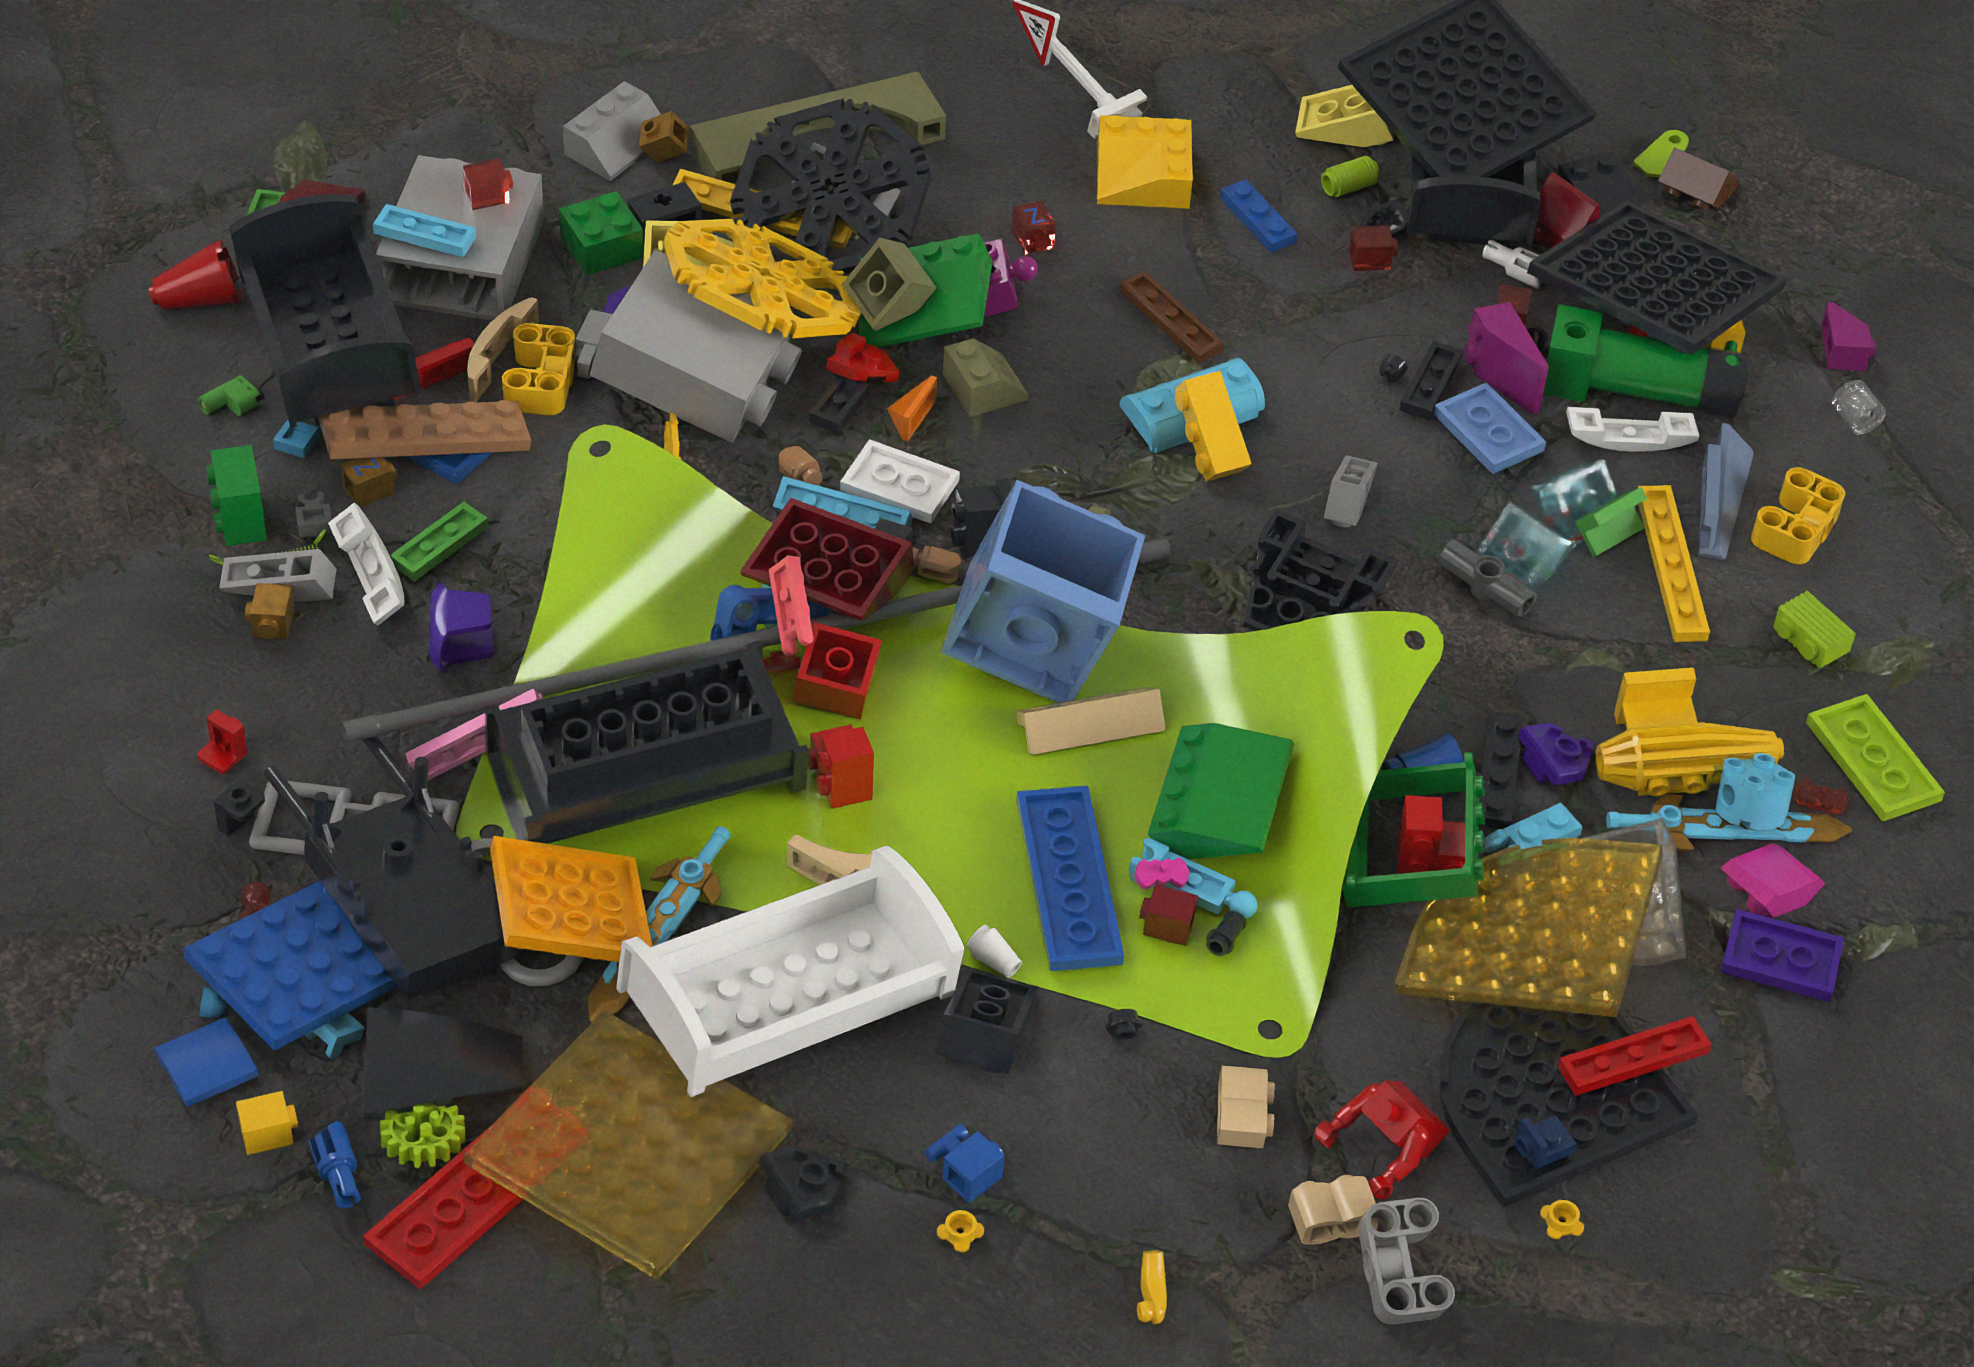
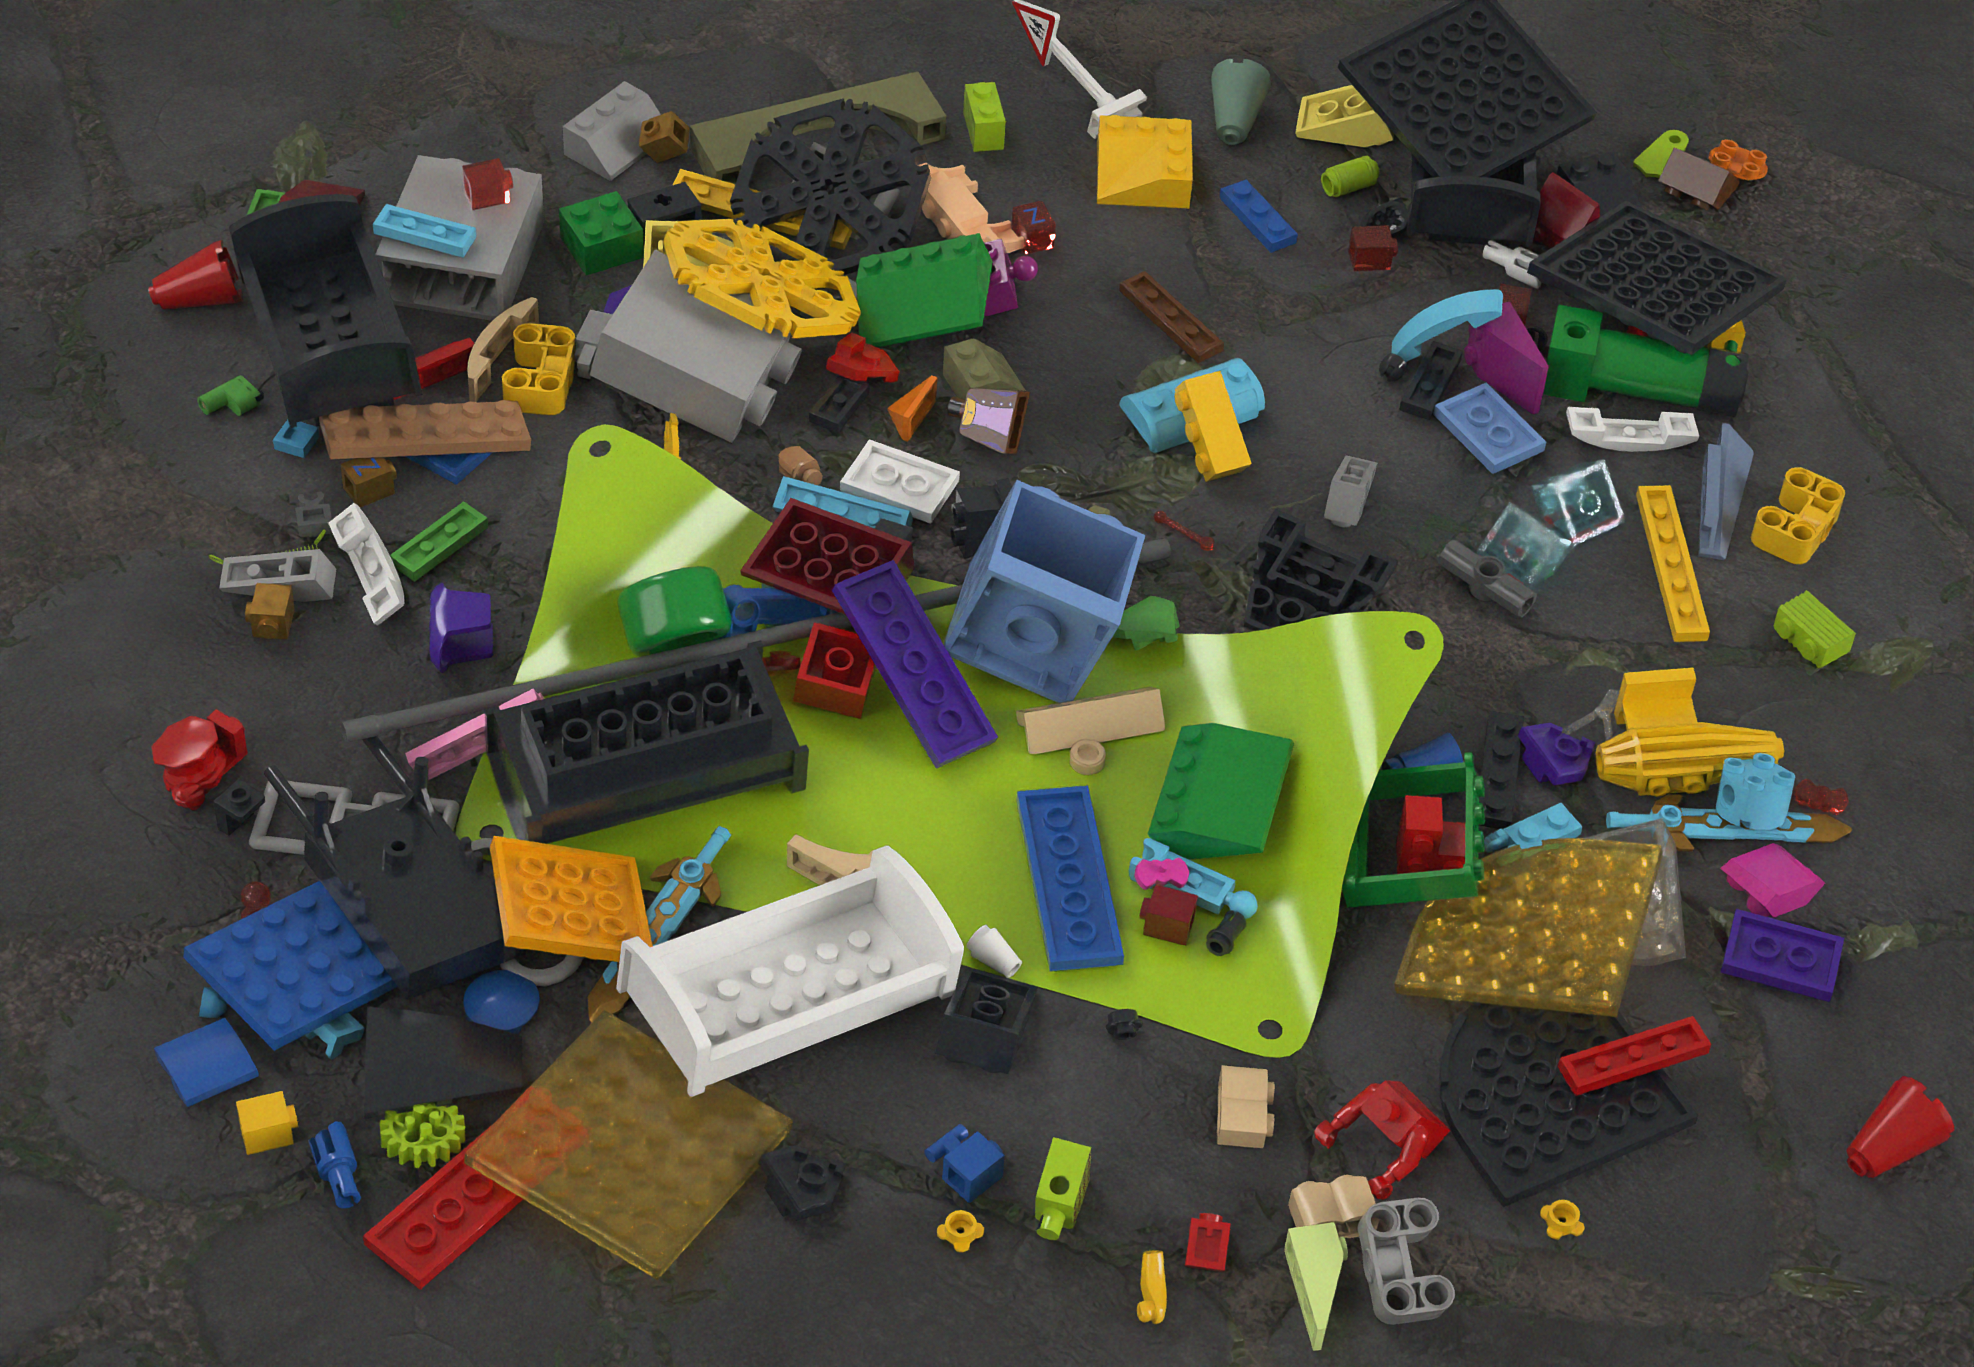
(190, 760): none -> red piece
(236, 495): green brick -> none
(501, 1000): none -> blue dish
(674, 610): none -> green wheel
(791, 604): coral hinge -> none
(842, 765): red brick -> none
(888, 284): olive slope -> none
(914, 663): none -> dark purple plate
(937, 564): medium nougat arm -> none
(958, 212): none -> light nougat bracket
(984, 116): none -> lime brick
(991, 417): none -> torso
(1062, 1187): none -> lime torso
(1087, 757): none -> tan tile
(1149, 621): none -> bright green slope
(1206, 543): none -> clear red hinge
(1207, 1242): none -> red bracket
(1238, 97): none -> sand green cone
(1315, 1265): none -> yellowish green slope
(1474, 307): none -> medium azure slope
(1543, 1141): dark blue bracket -> none
(1602, 711): none -> clear plant
(1612, 522): bright green panel -> none
(1739, 161): none -> orange dish
(1846, 340): magenta slope -> none
(1855, 403): clear piece -> none
(1875, 757): lime plate -> none
(1899, 1129): none -> red cone

